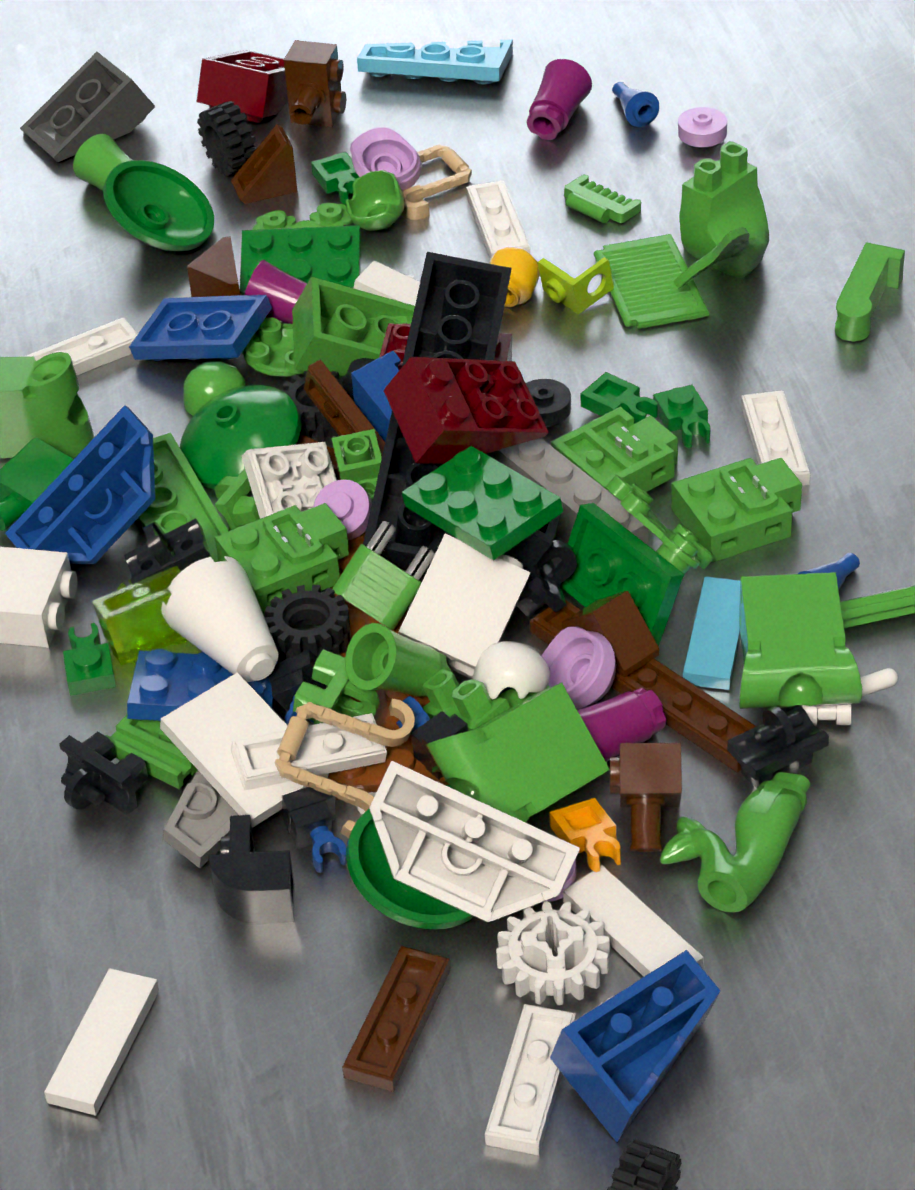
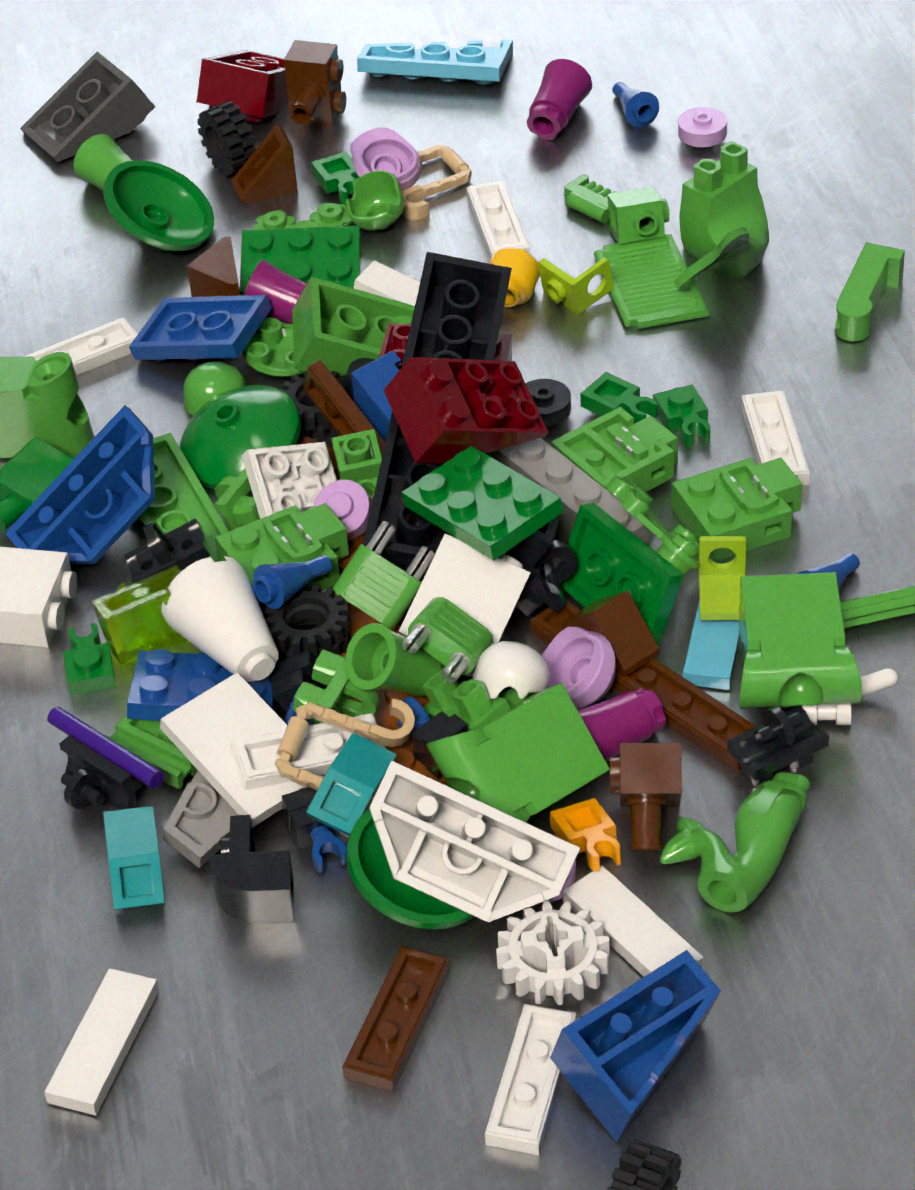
(106, 747): none -> dark purple bar
(133, 858): none -> teal slope
(281, 581): none -> blue cone
(350, 783): none -> teal slope
(448, 637): none -> bright green piece
(637, 215): none -> bright green brick
(720, 581): none -> lime bracket

